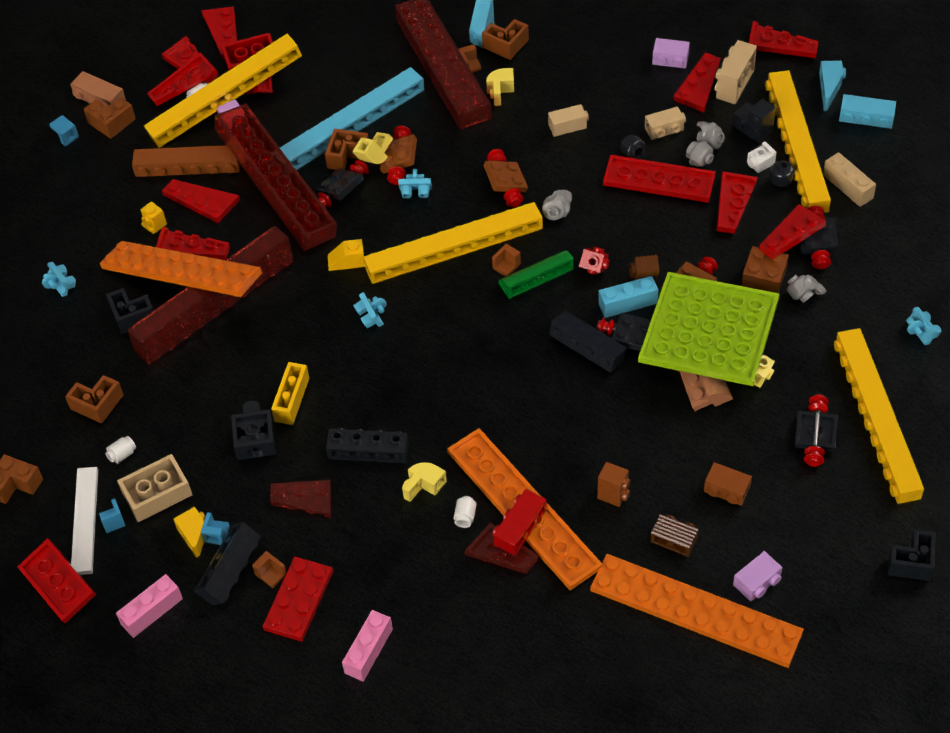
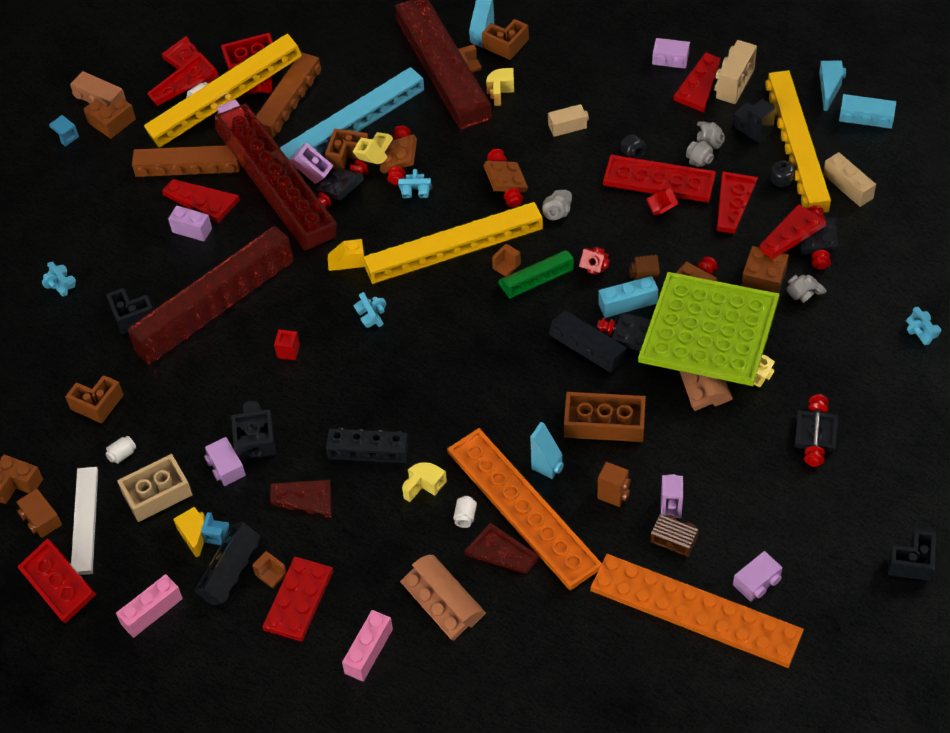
(38, 513): none -> dark orange brick
(112, 518): dark azure panel -> none
(153, 217): yellow brick -> none
(181, 268): orange plate -> none
(190, 223): none -> lavender brick
(192, 244): red wing -> none
(221, 25): red wing -> none
(225, 461): none -> lavender brick
(287, 344): none -> red panel
(288, 93): none -> dark orange brick
(290, 393): yellow brick -> none
(311, 163): none -> lavender brick
(442, 596): none -> nougat brick
(519, 521): red brick -> none
(545, 454): none -> medium azure slope
(604, 416): none -> dark orange brick
(662, 201): none -> red panel
(664, 123): tan brick -> none
(672, 495): none -> lavender brick
(727, 484): dark orange brick -> none
(761, 157): white brick -> none
(781, 42): red wing -> none
(879, 417): yellow brick -> none

